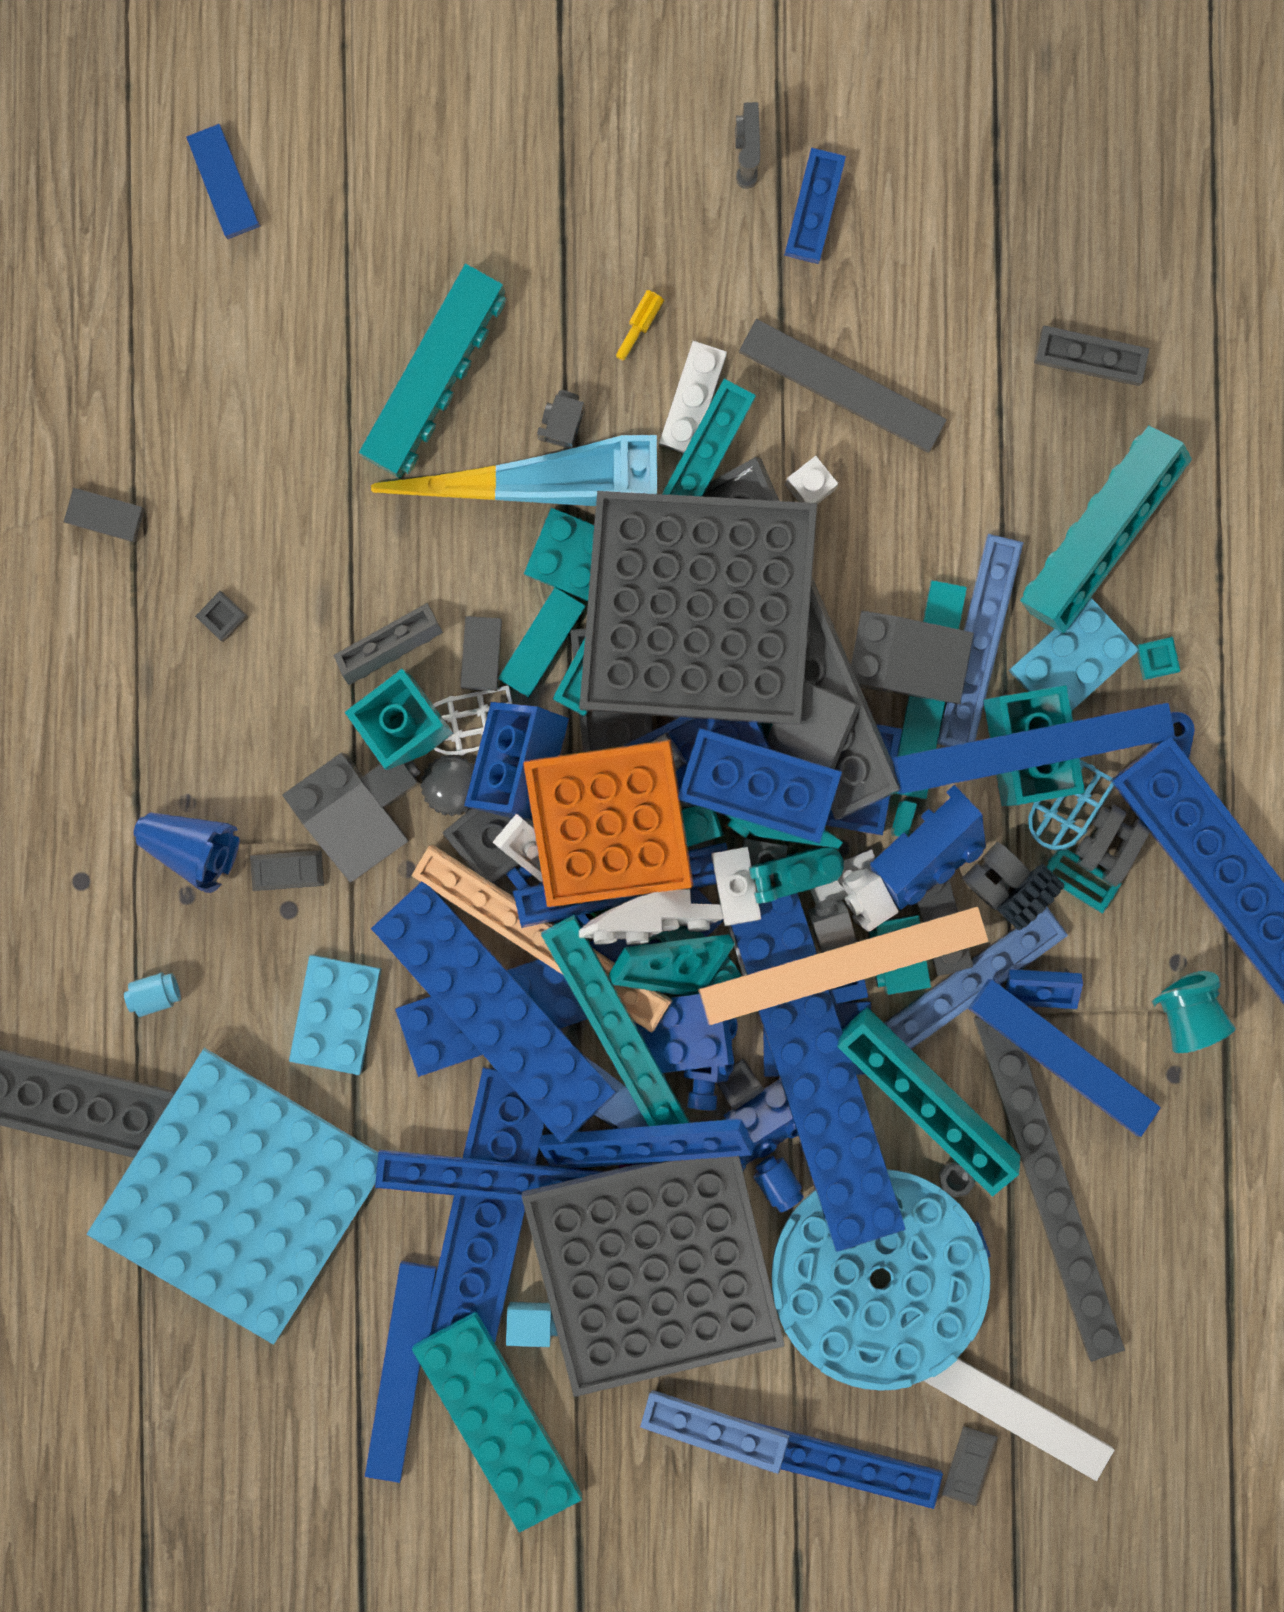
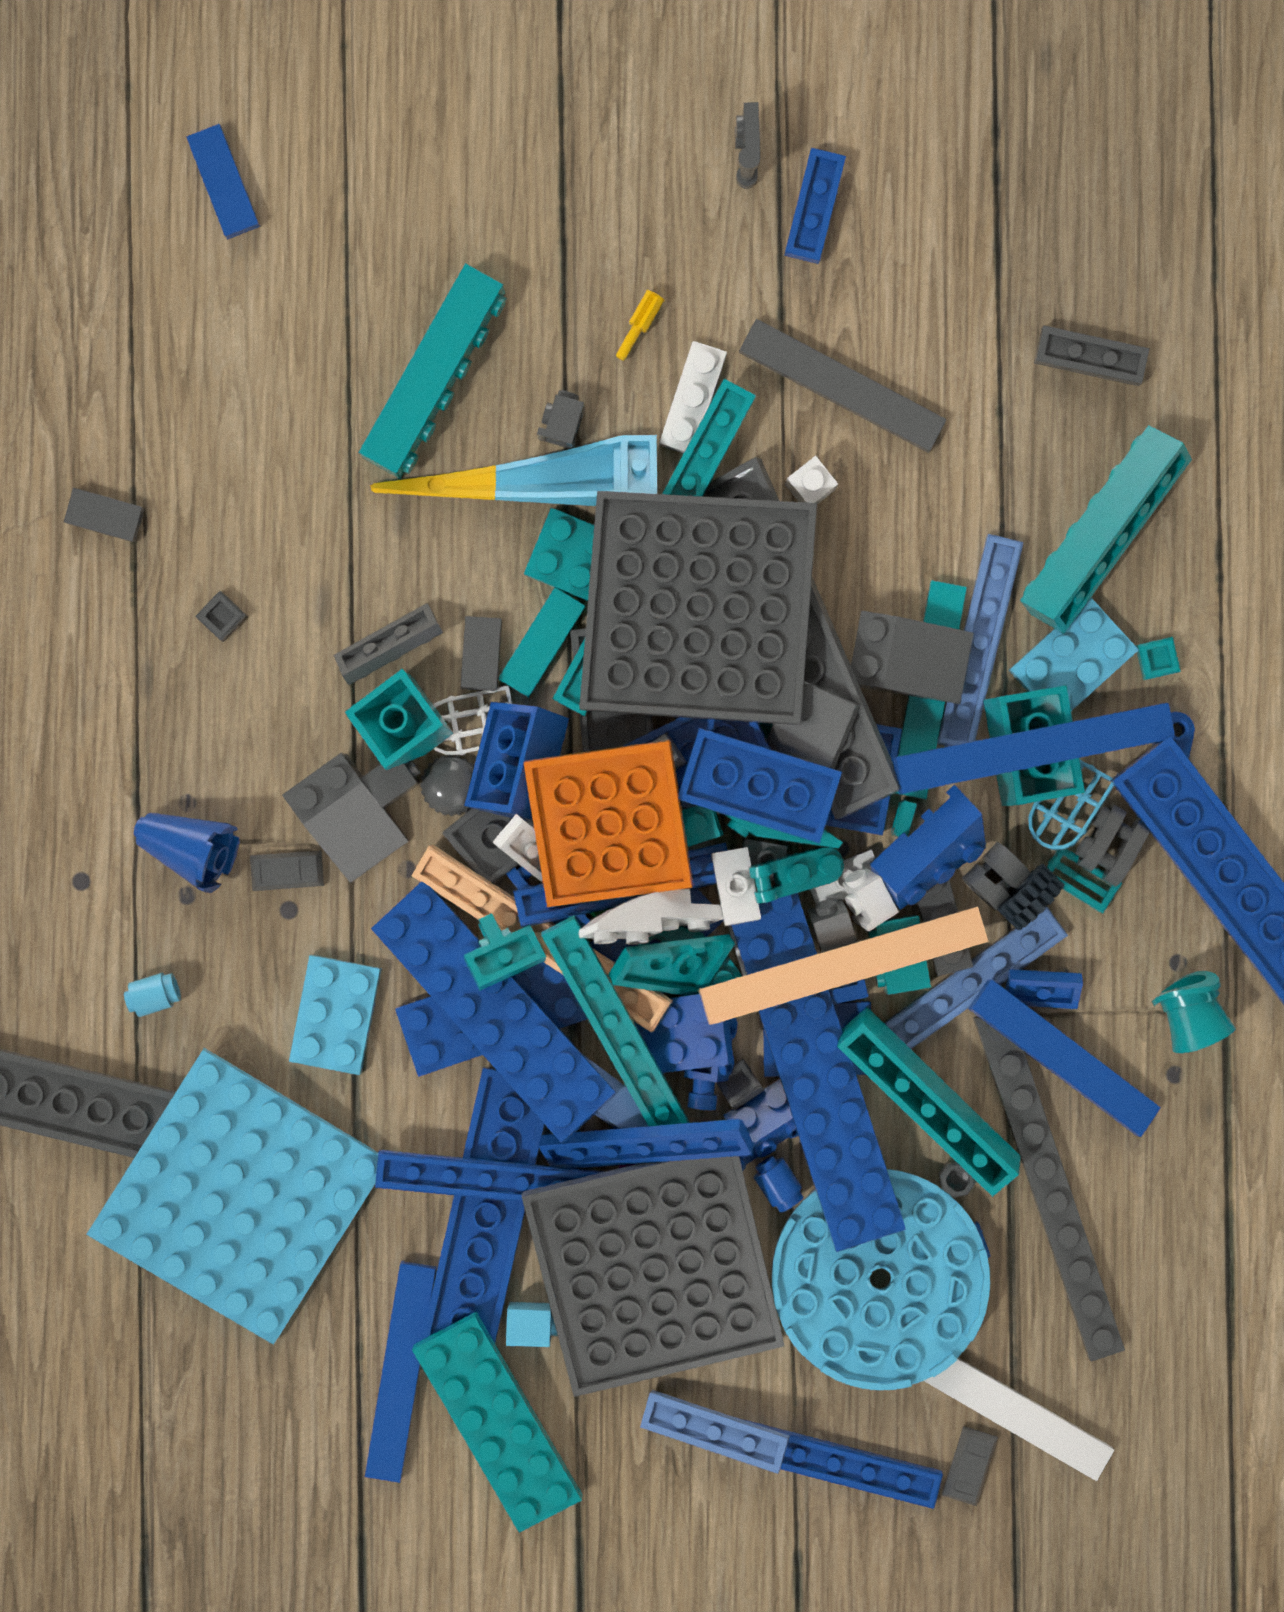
(502, 953): none -> teal hinge

